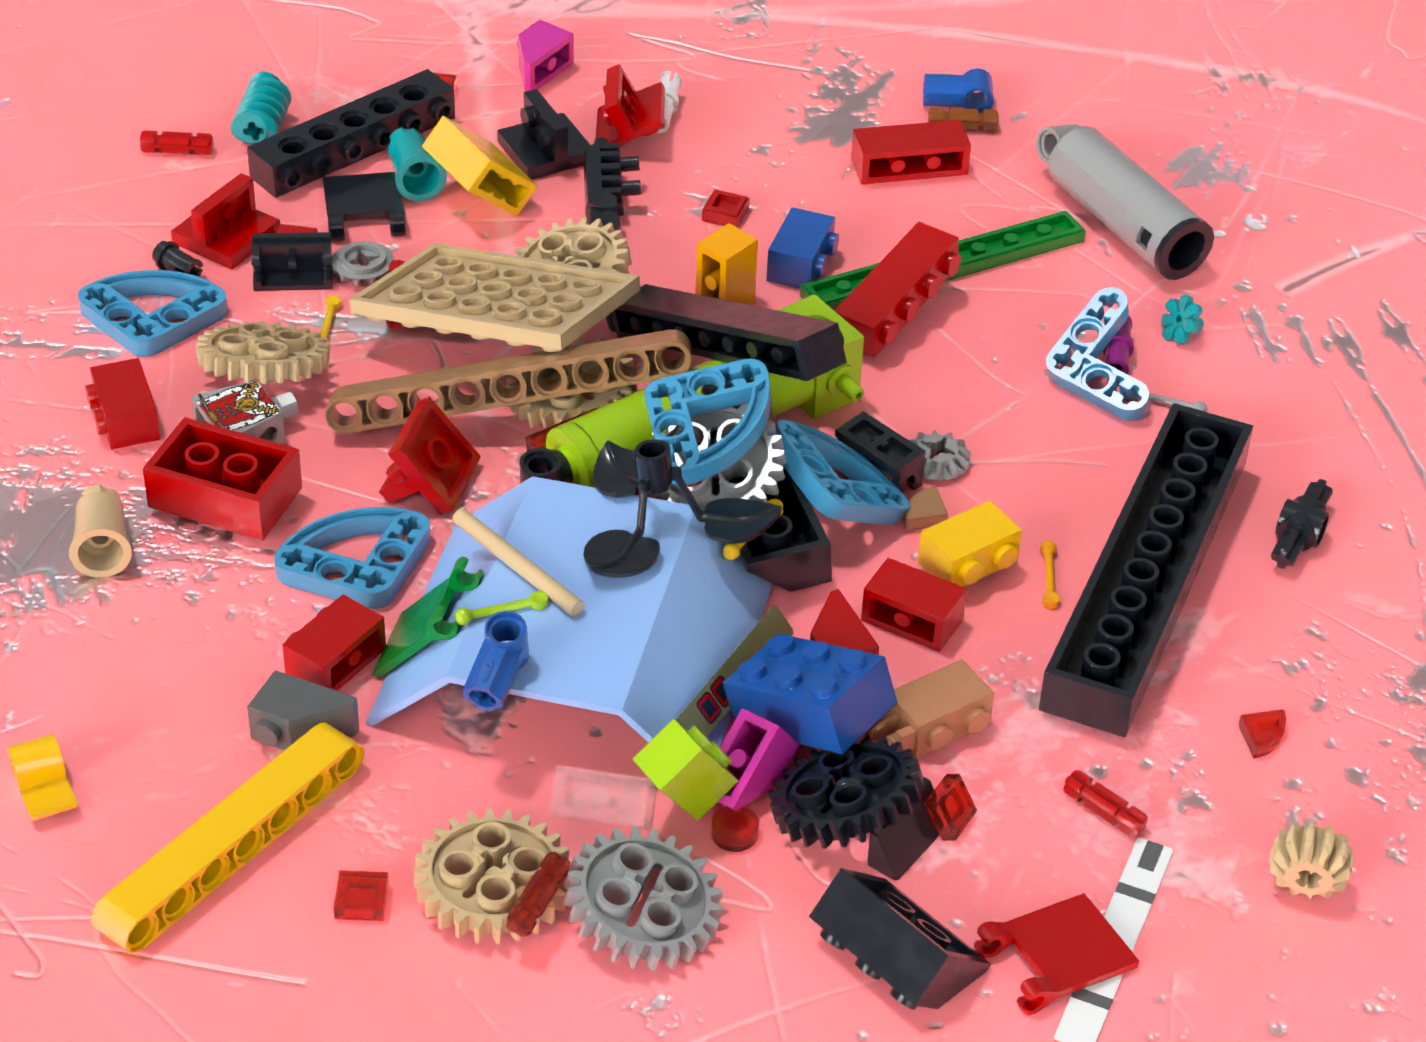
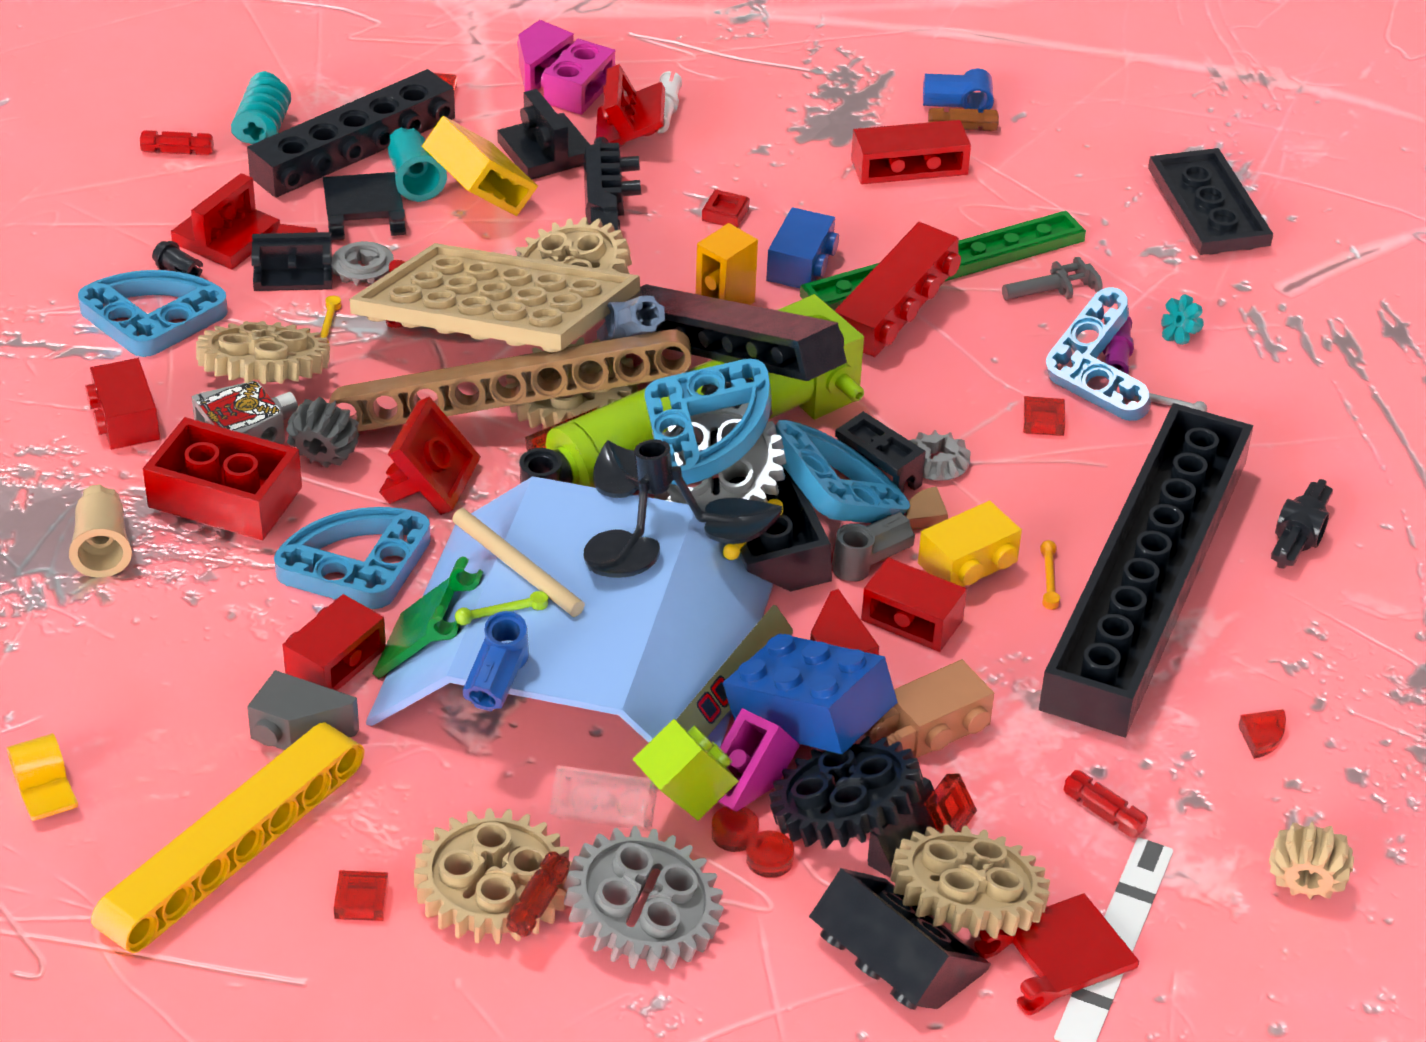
(323, 432): none -> dark grey gear
(577, 76): none -> dark pink brick
(631, 318): none -> sand blue piece
(769, 854): none -> clear red tile
(862, 546): none -> dark grey piece
(970, 881): none -> tan gear
(1043, 416): none -> clear red tile
(1057, 280): none -> dark grey piece
(1126, 199): light grey piece -> none
(1210, 201): none -> black plate

